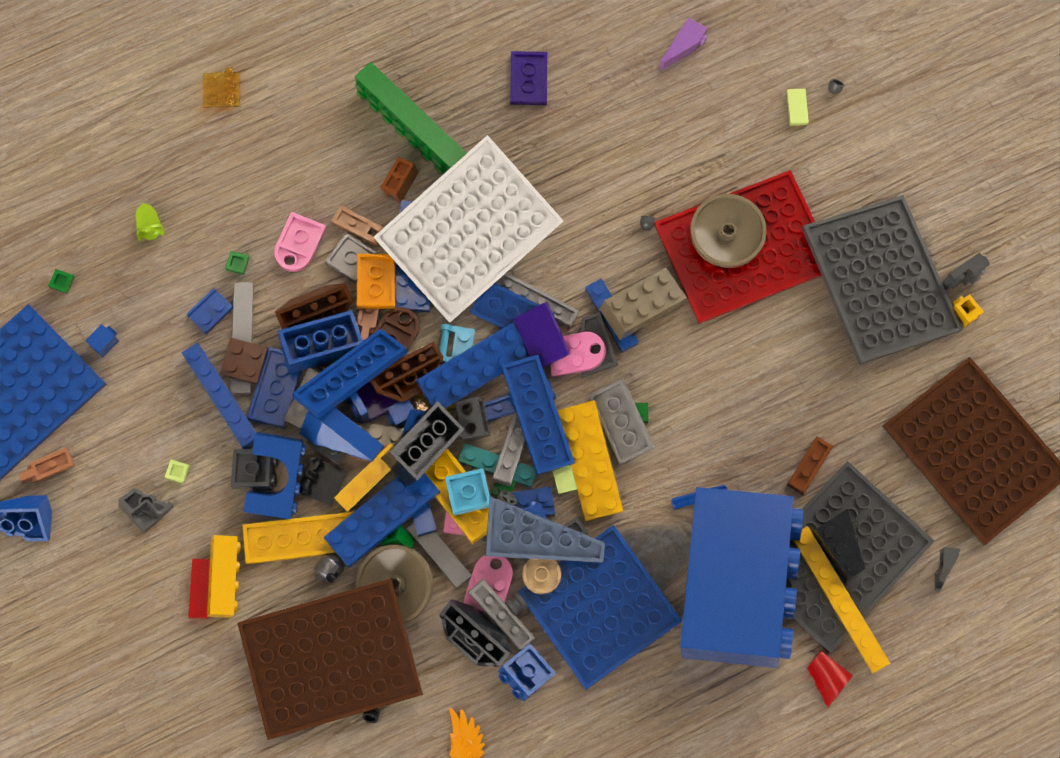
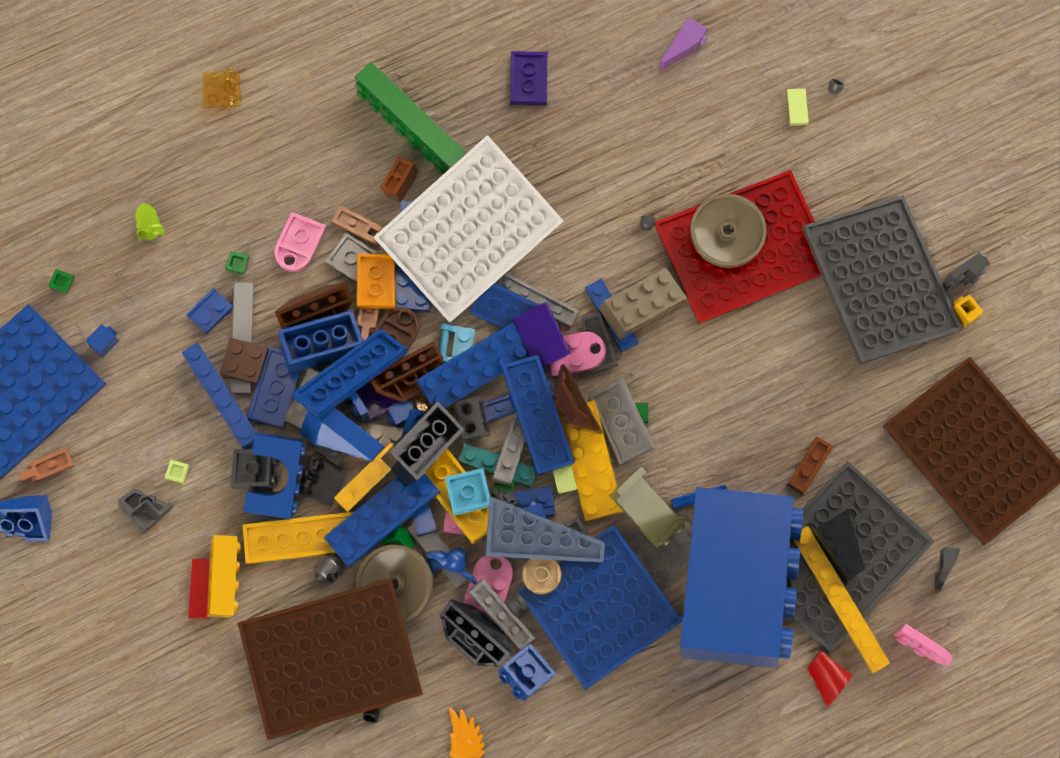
(453, 561): none -> blue animal
(573, 403): none -> reddish brown wedge
(647, 509): none -> panel
(922, 645): none -> bright pink plate

